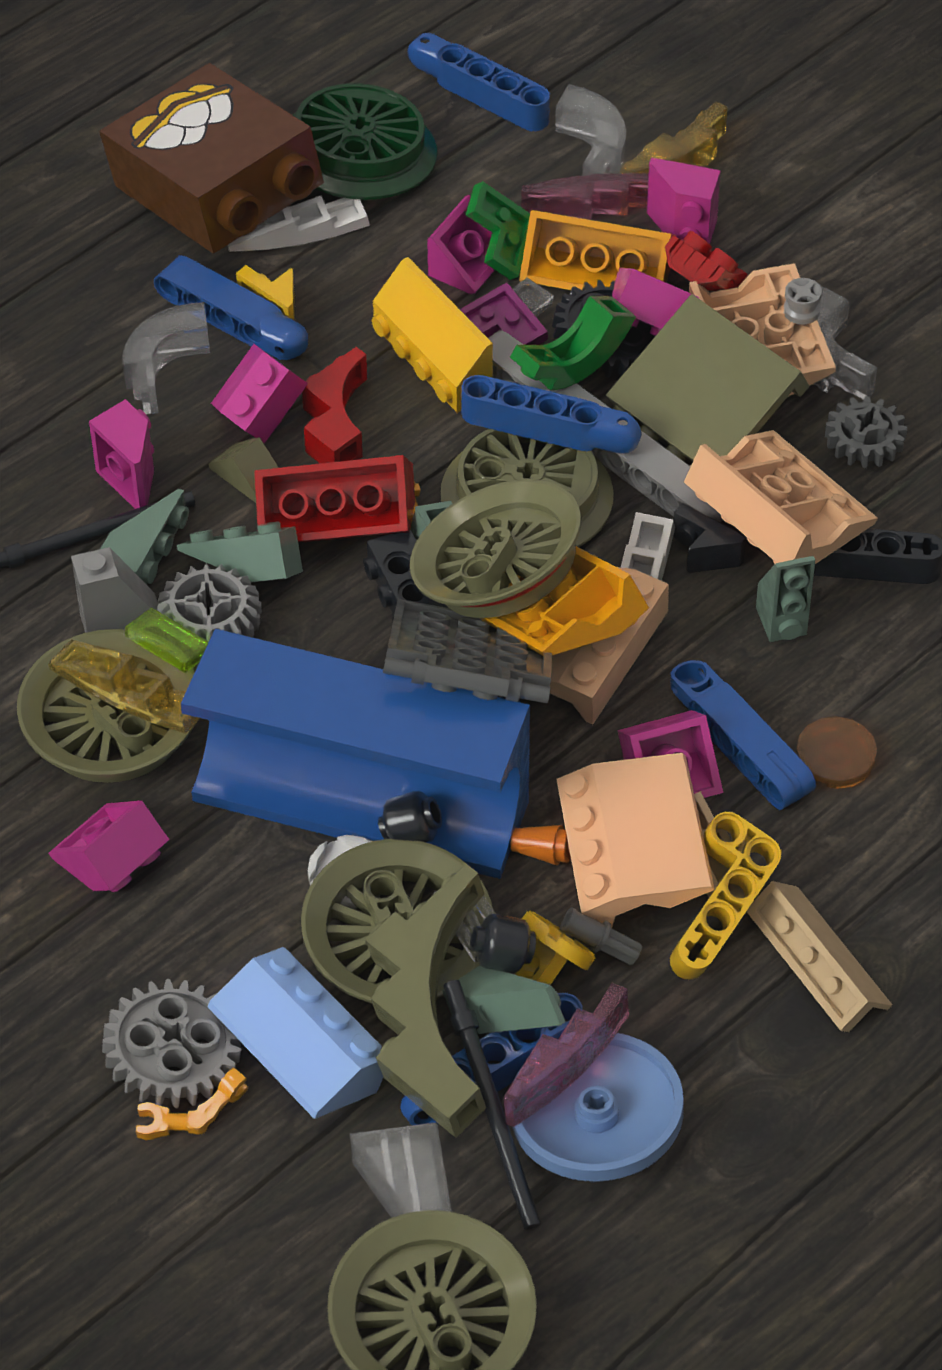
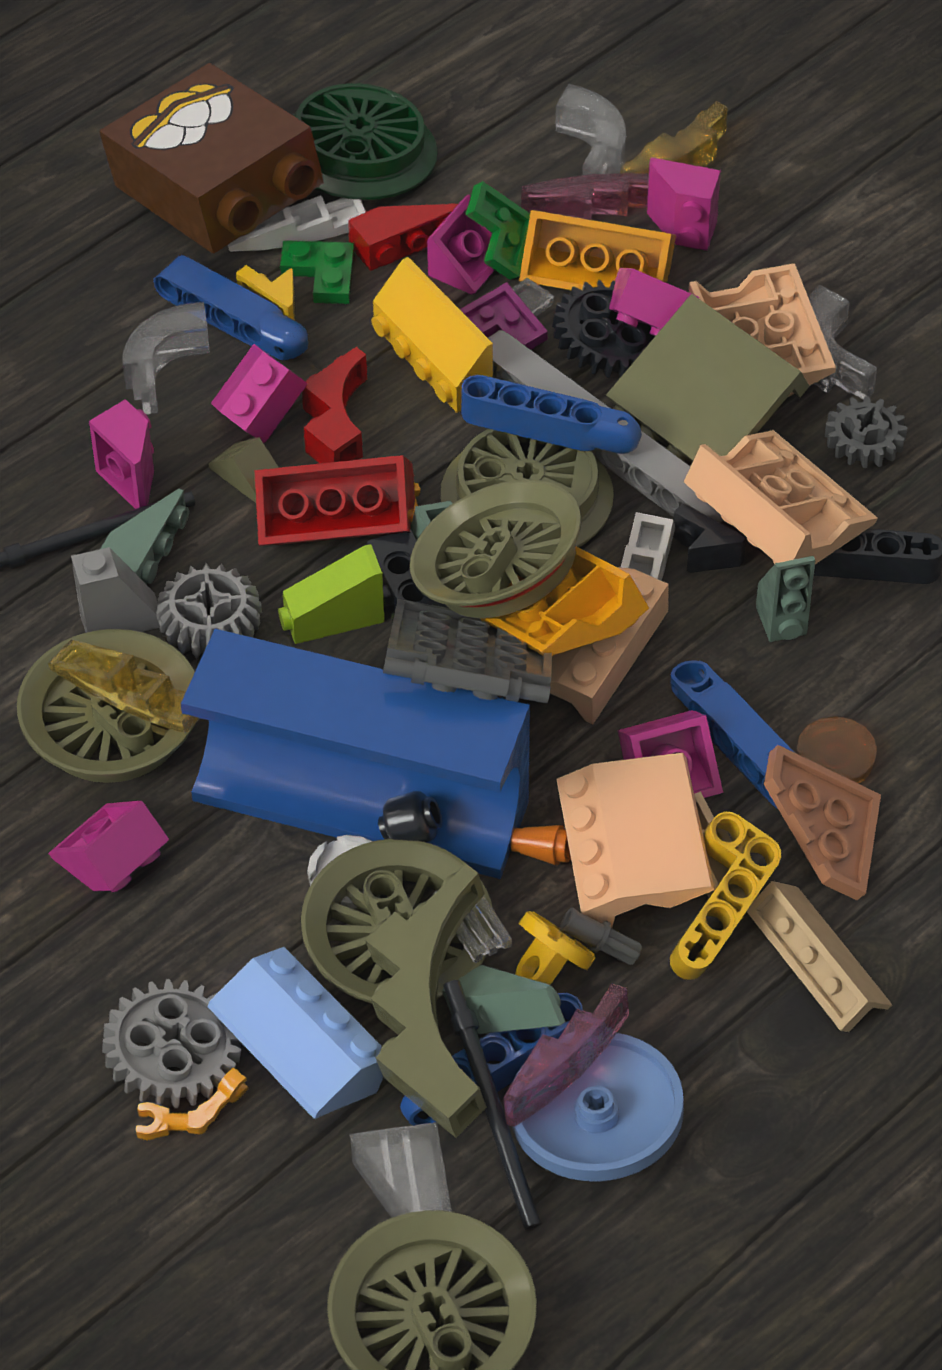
(166, 639): clear neon green tile -> none
(258, 554): sand green slope -> none
(327, 262): none -> green plate
(335, 598): none -> lime slope
(394, 231): none -> red slope
(482, 81): blue piece -> none
(503, 943): black head -> none
(579, 350): green arch -> none
(697, 262): red slope -> none
(802, 301): light grey wheel -> none
(828, 818): none -> nougat plate

